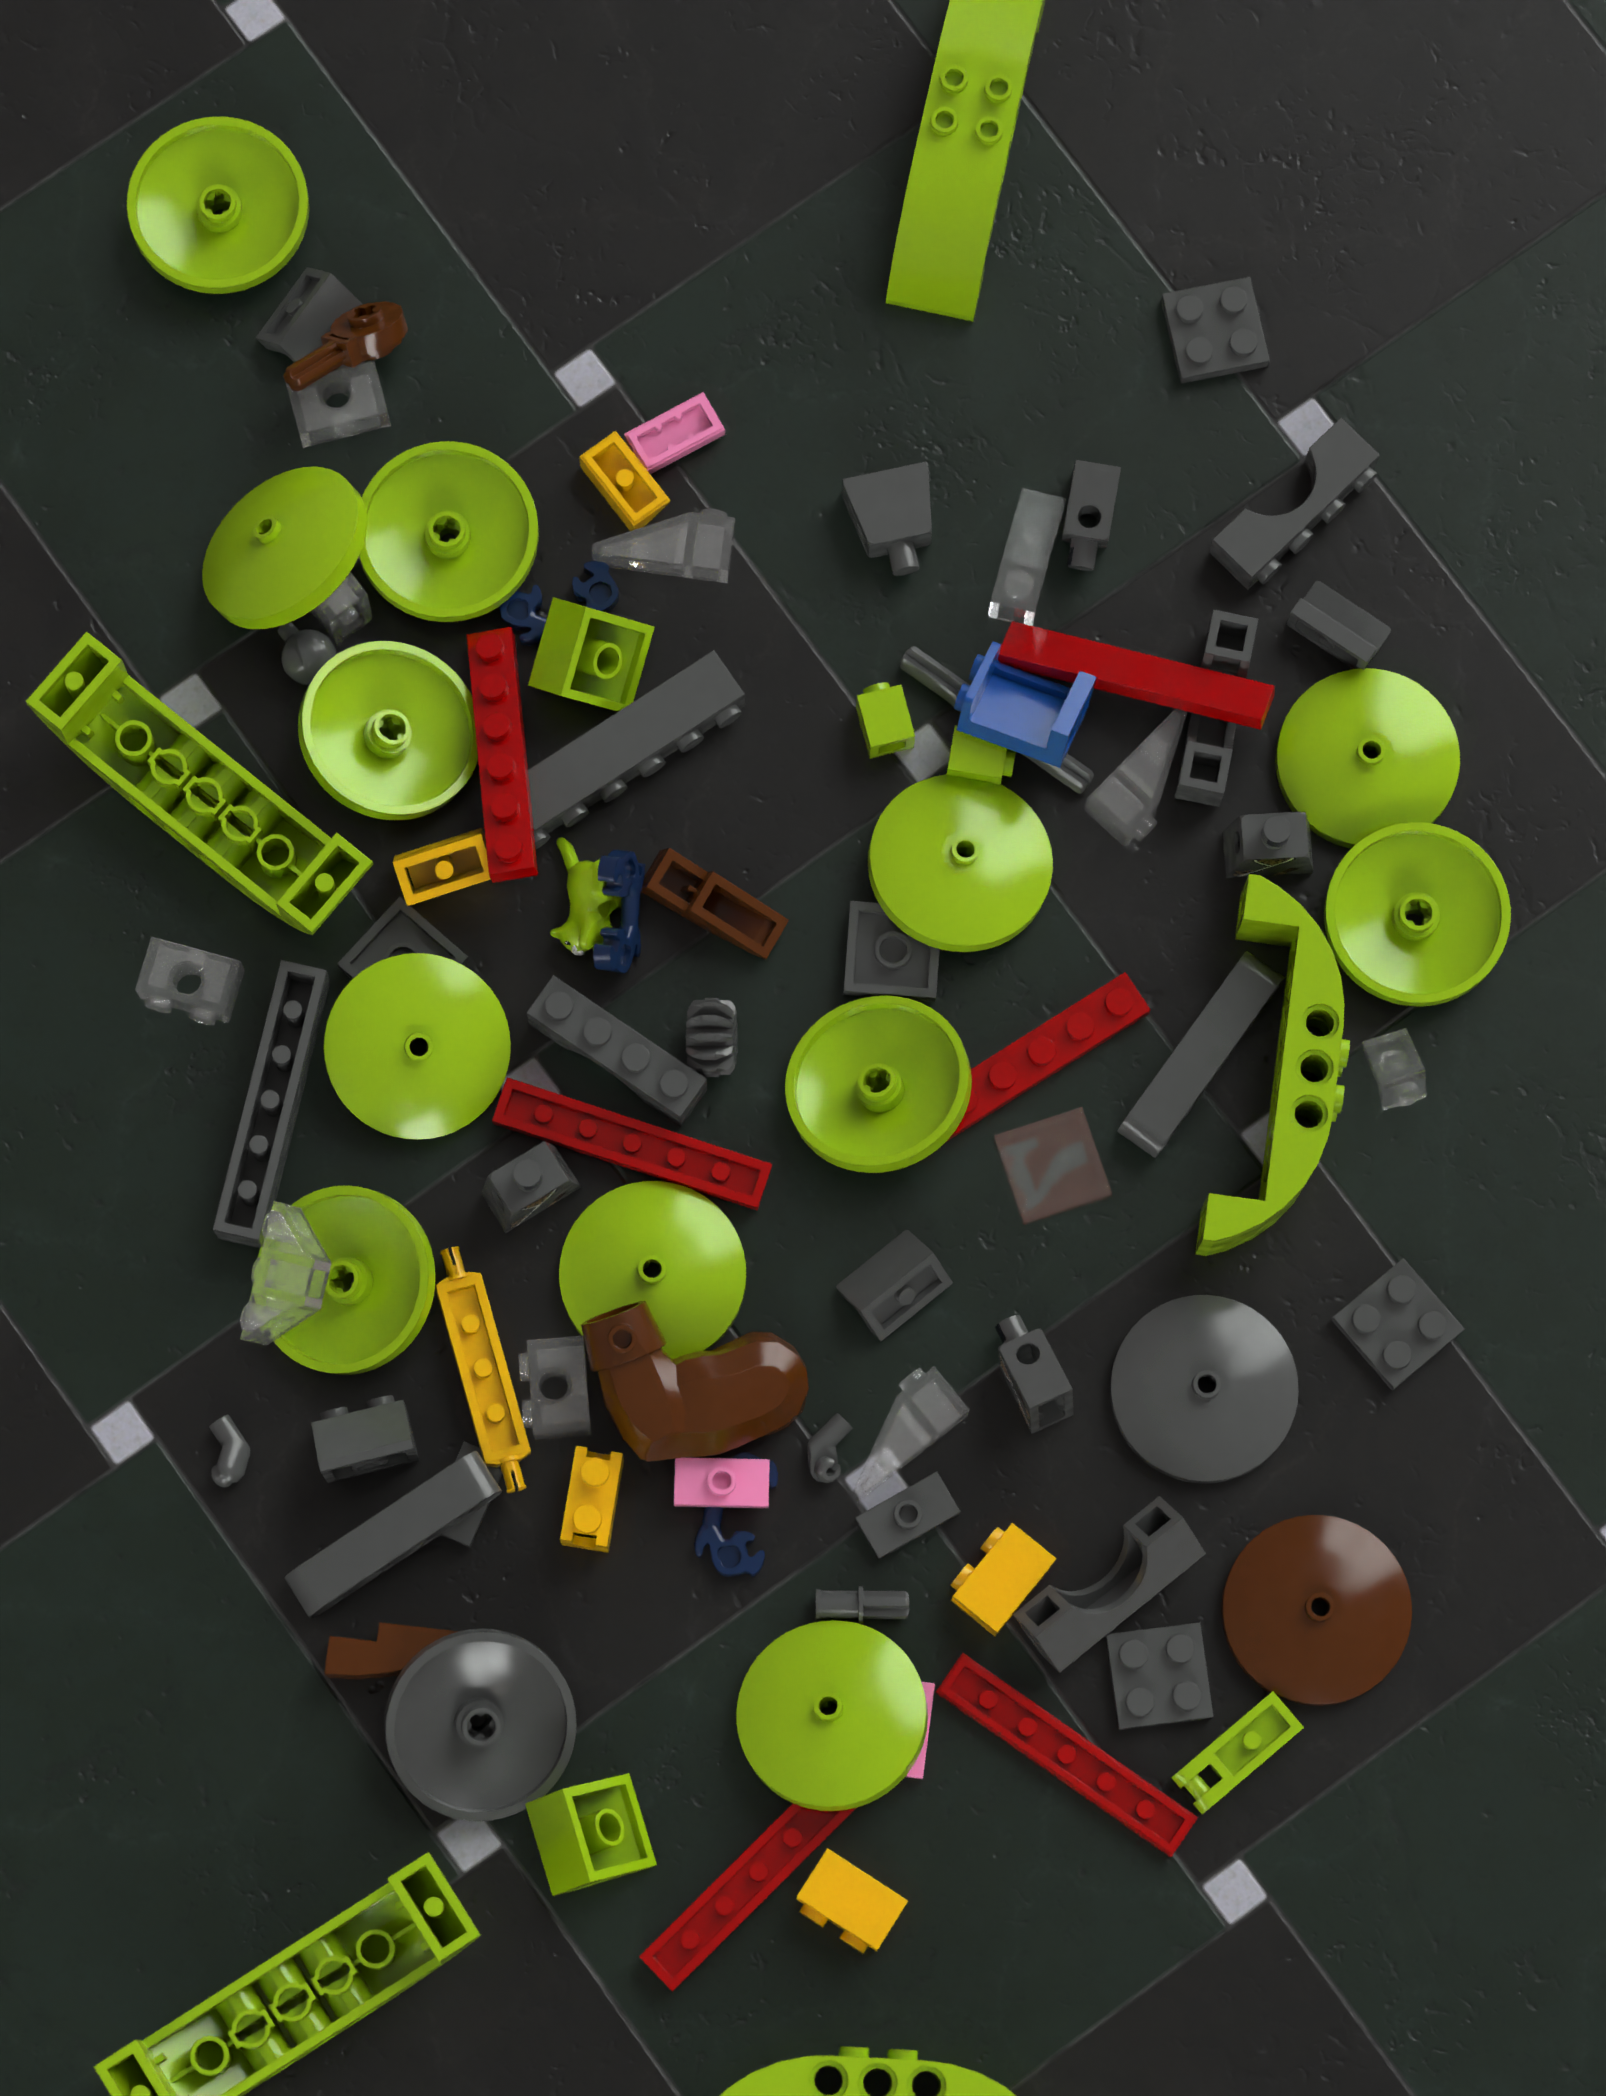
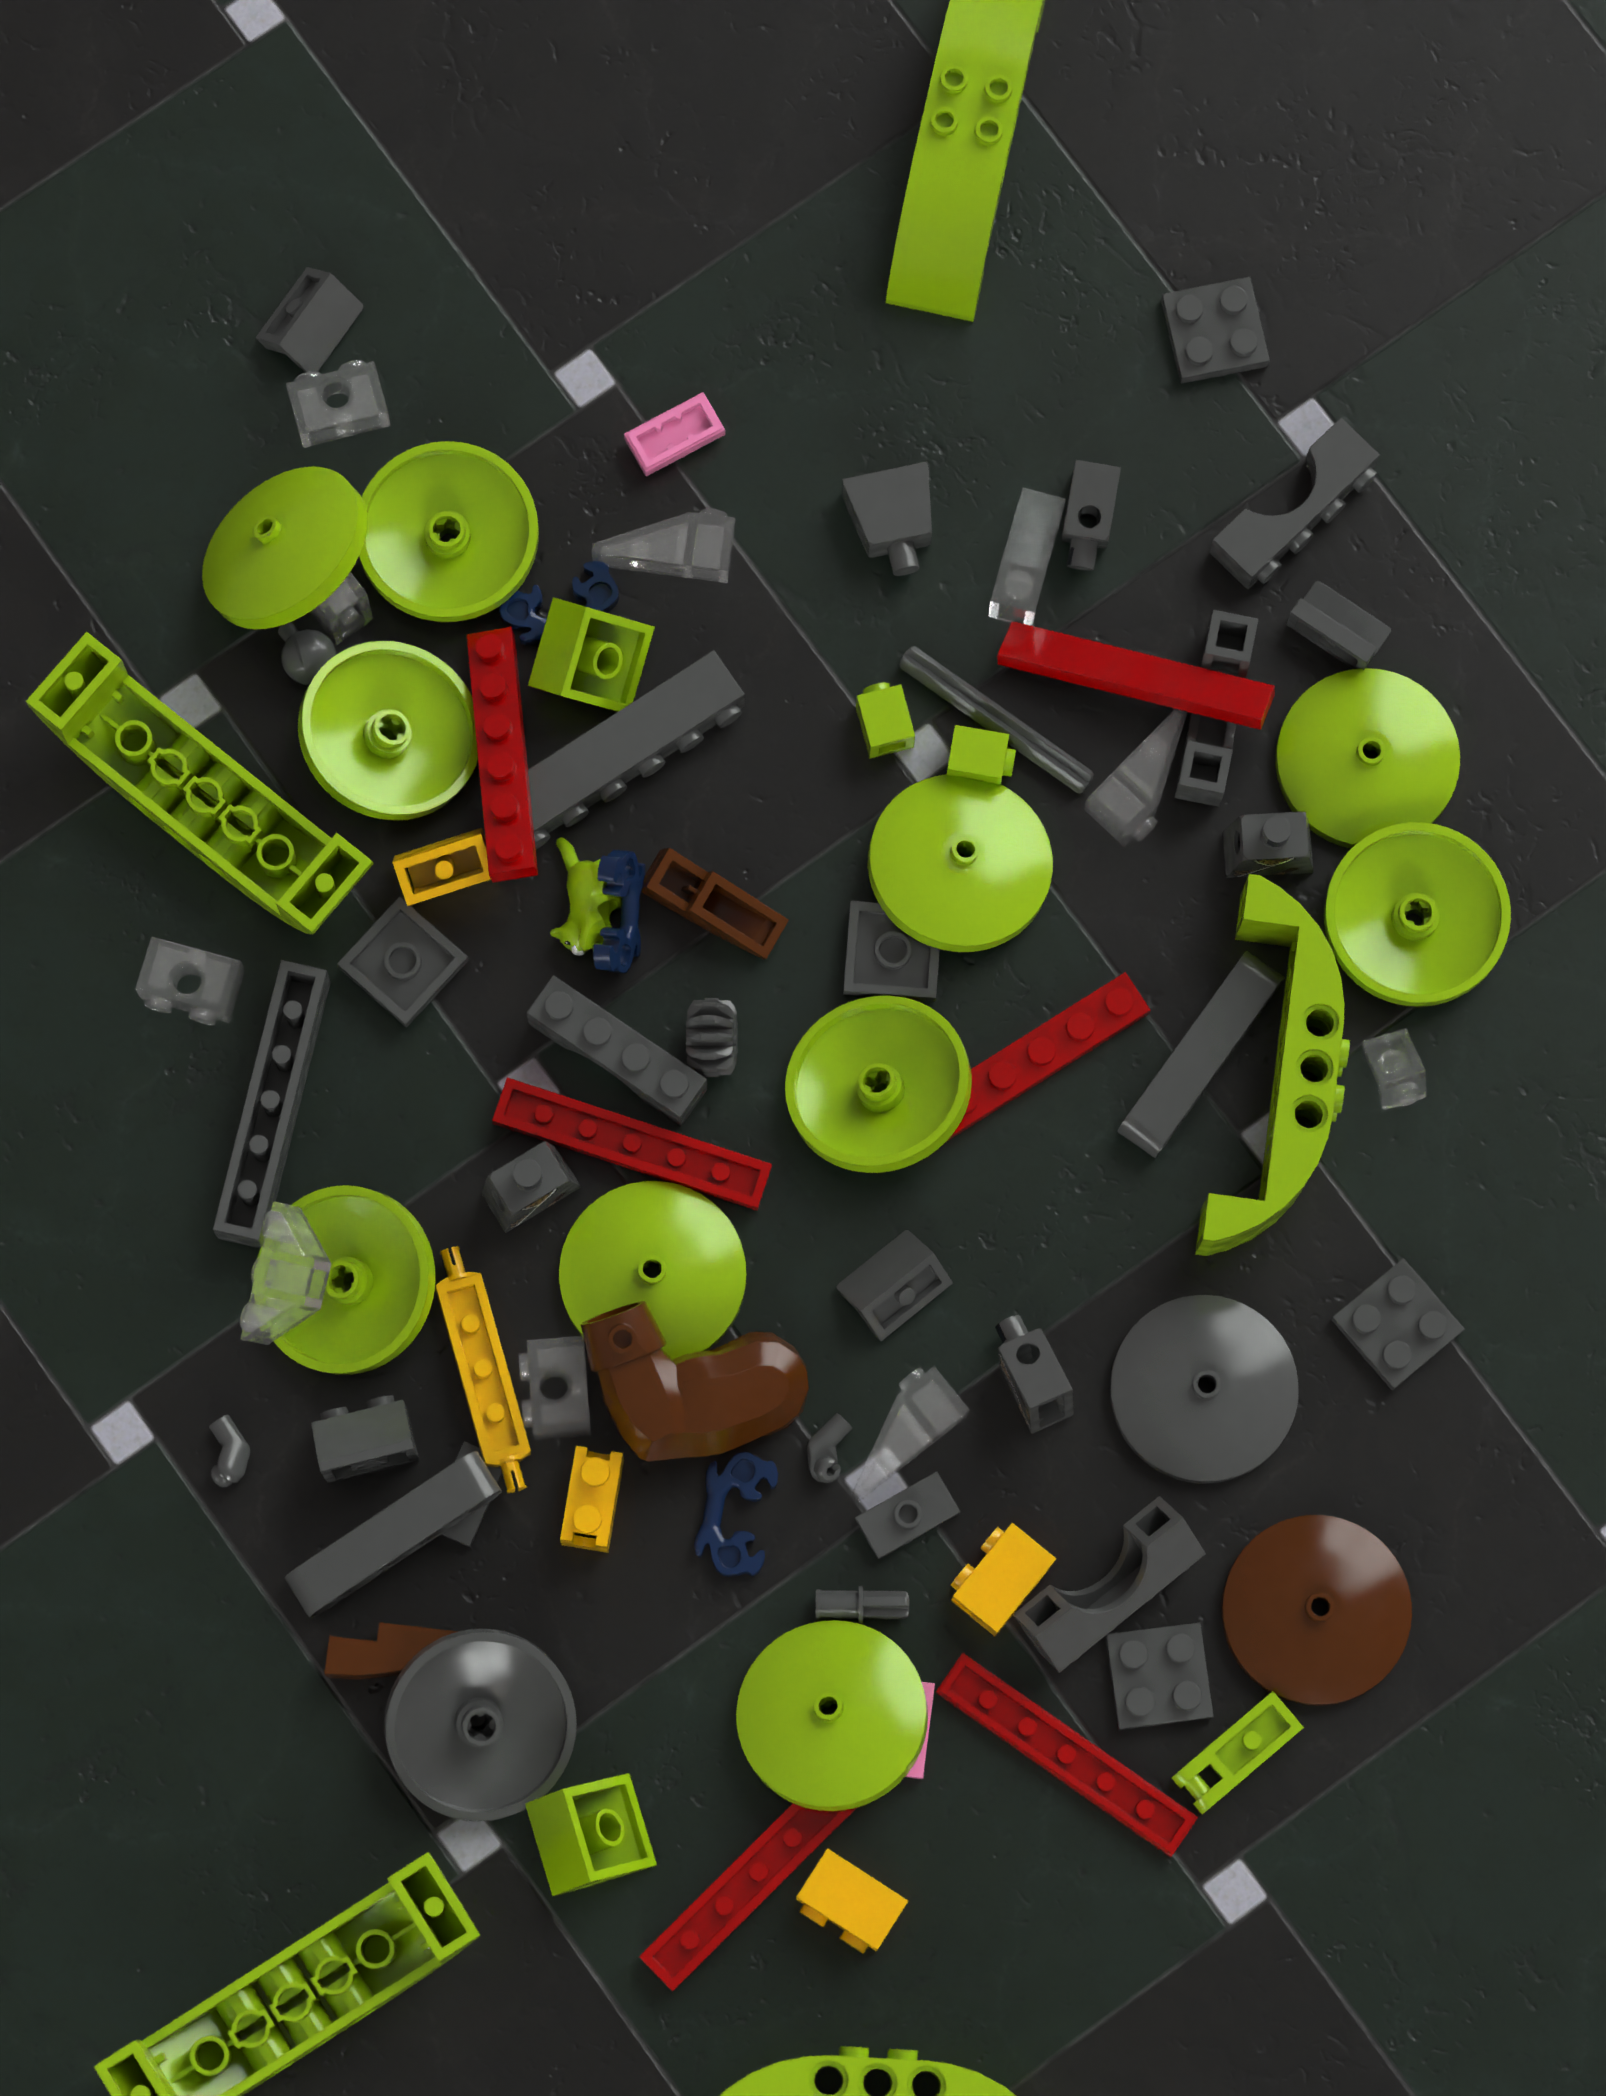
(212, 168): lime dish -> none
(355, 336): reddish brown piece -> none
(372, 1035): lime dish -> none
(623, 481): yellow slope -> none
(721, 1482): bright pink plate -> none
(1022, 709): blue panel -> none
(1052, 1166): clear tile -> none

